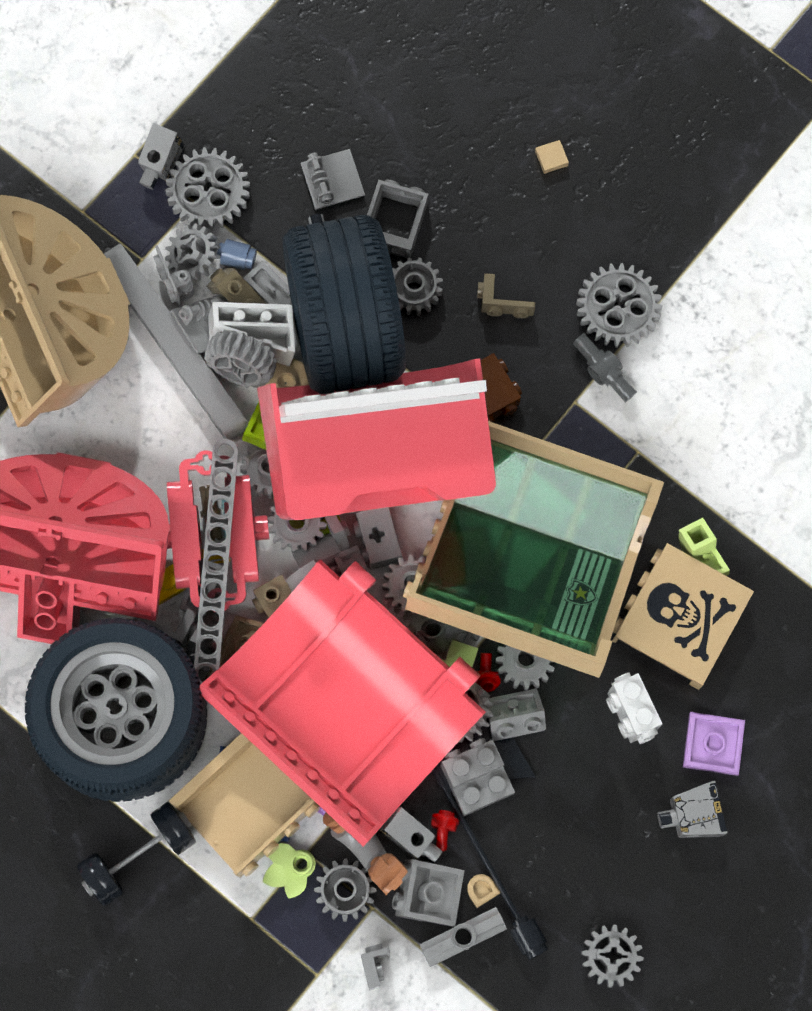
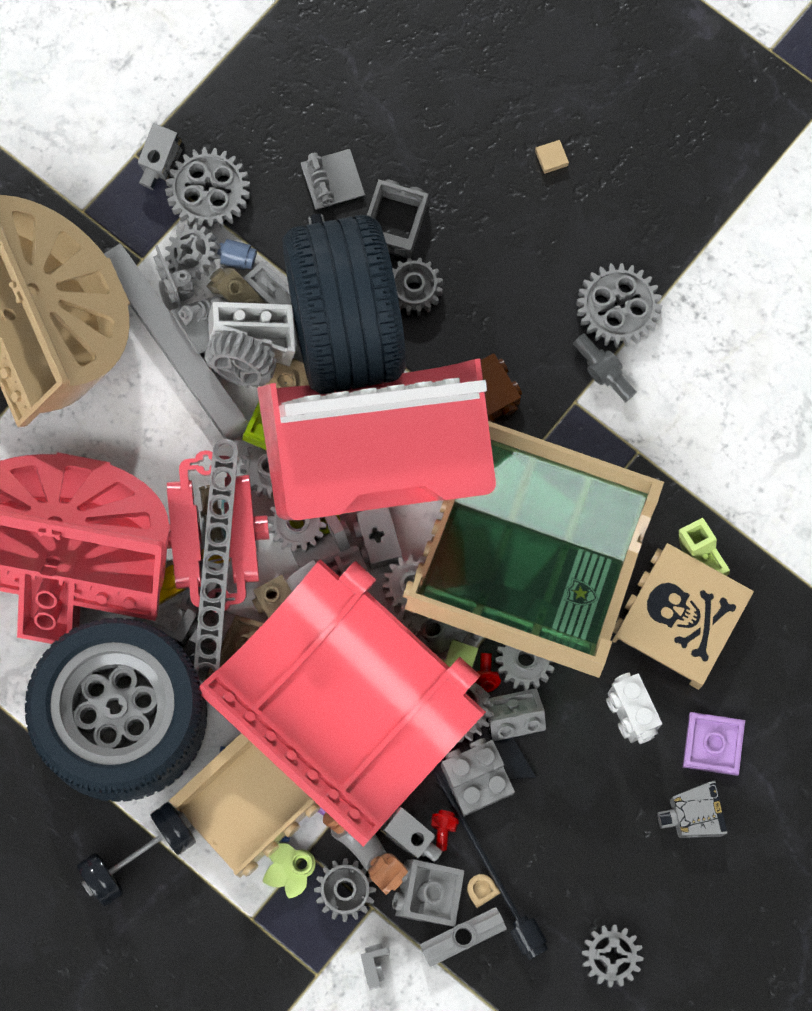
(497, 307): dark tan bracket -> none

